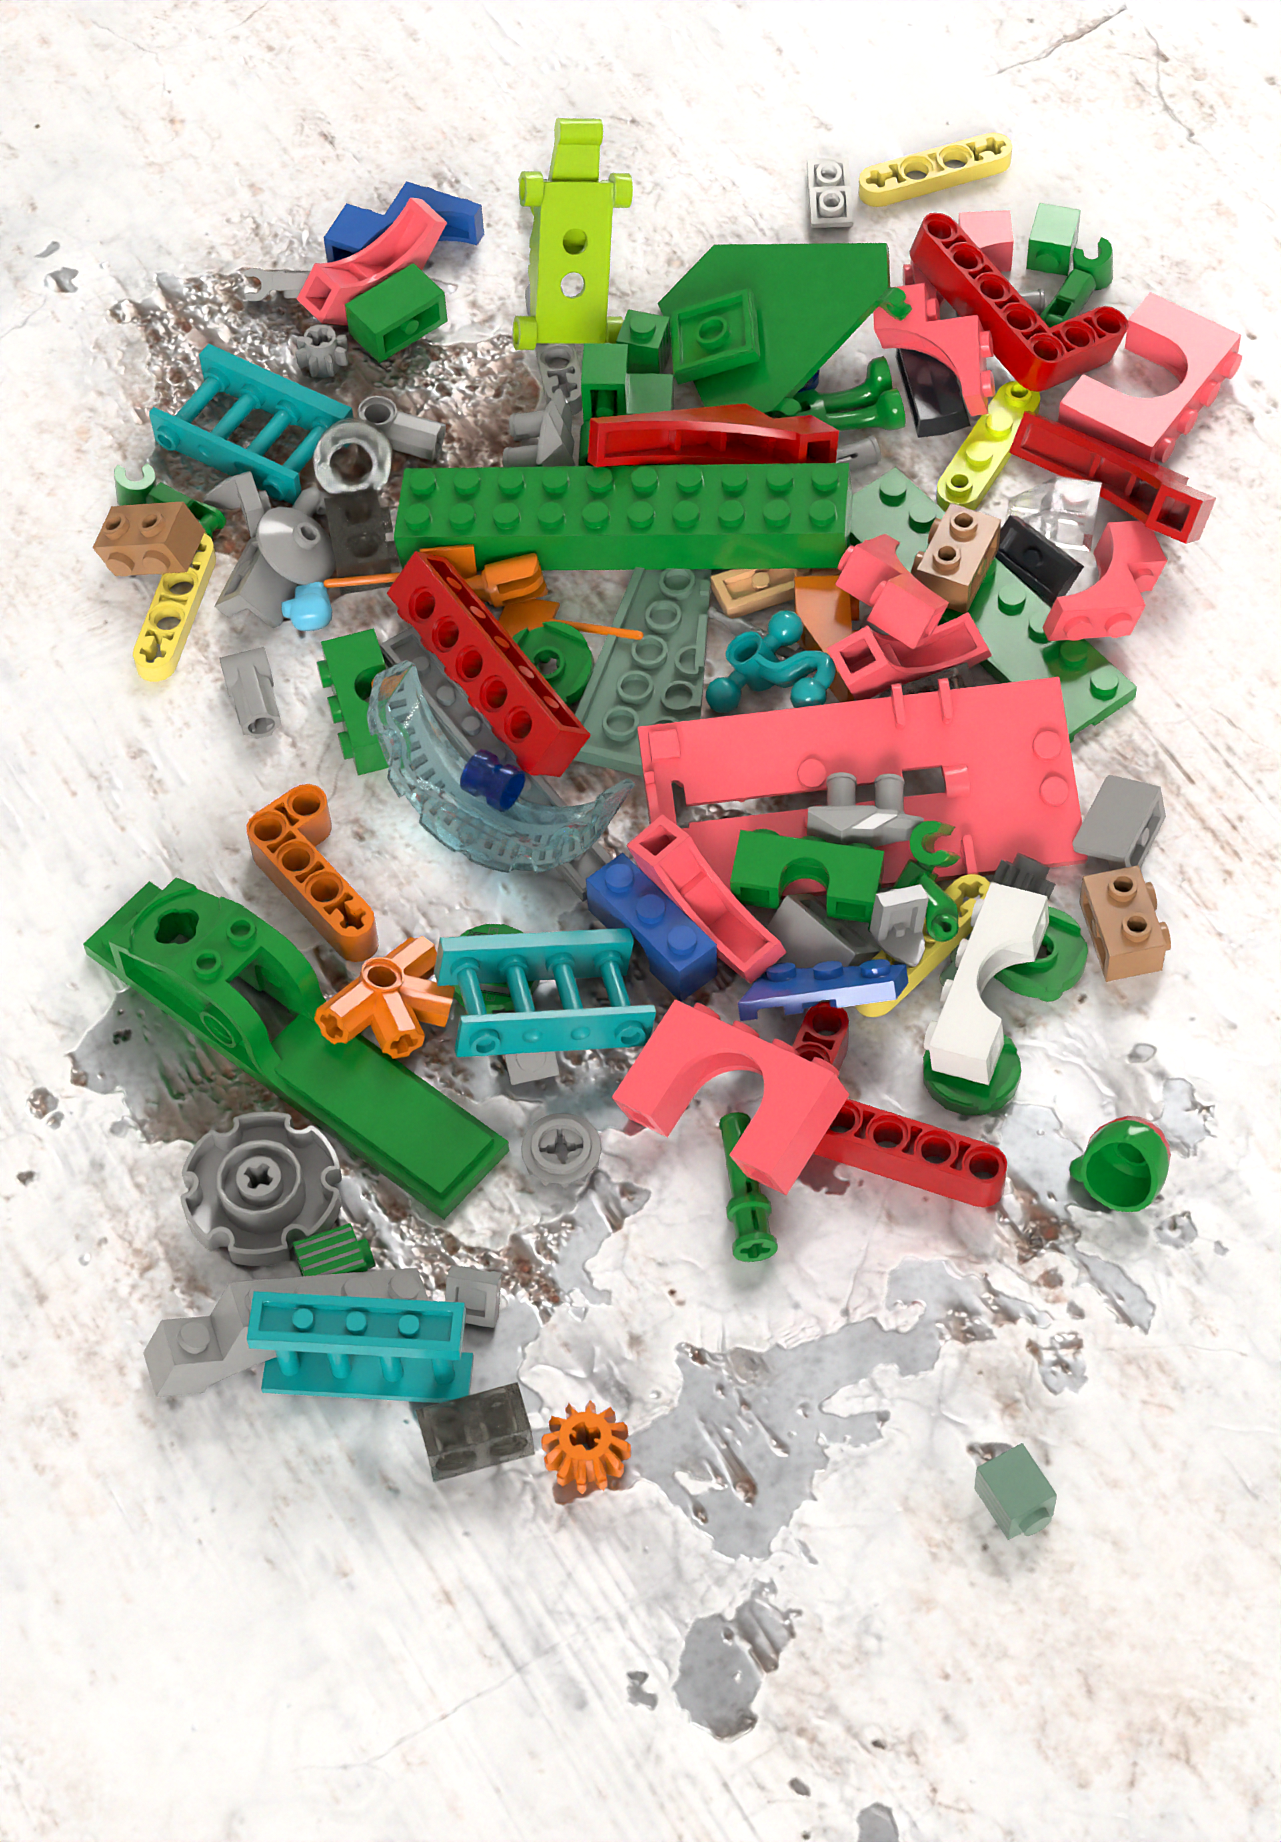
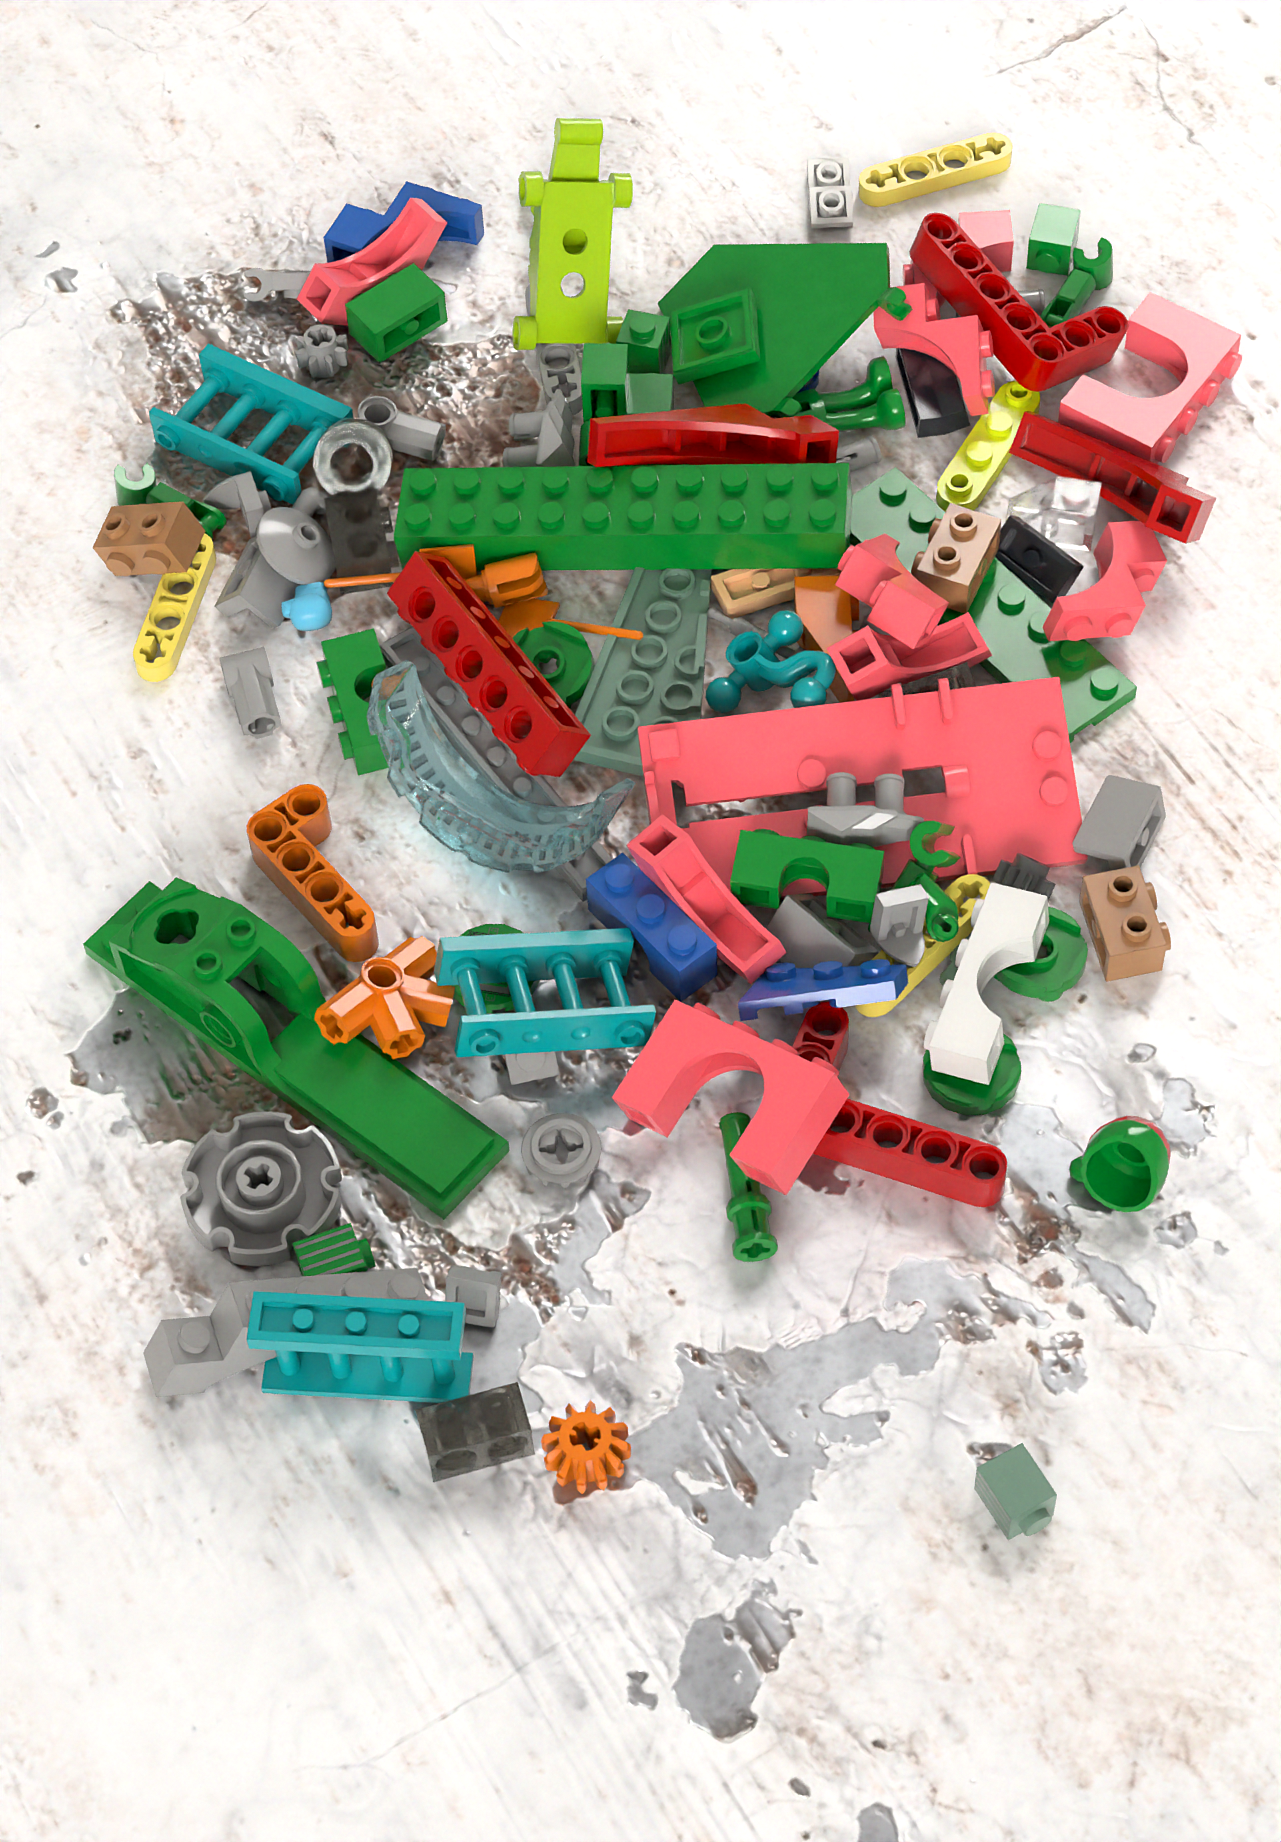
(489, 778): clear blue wheel -> none

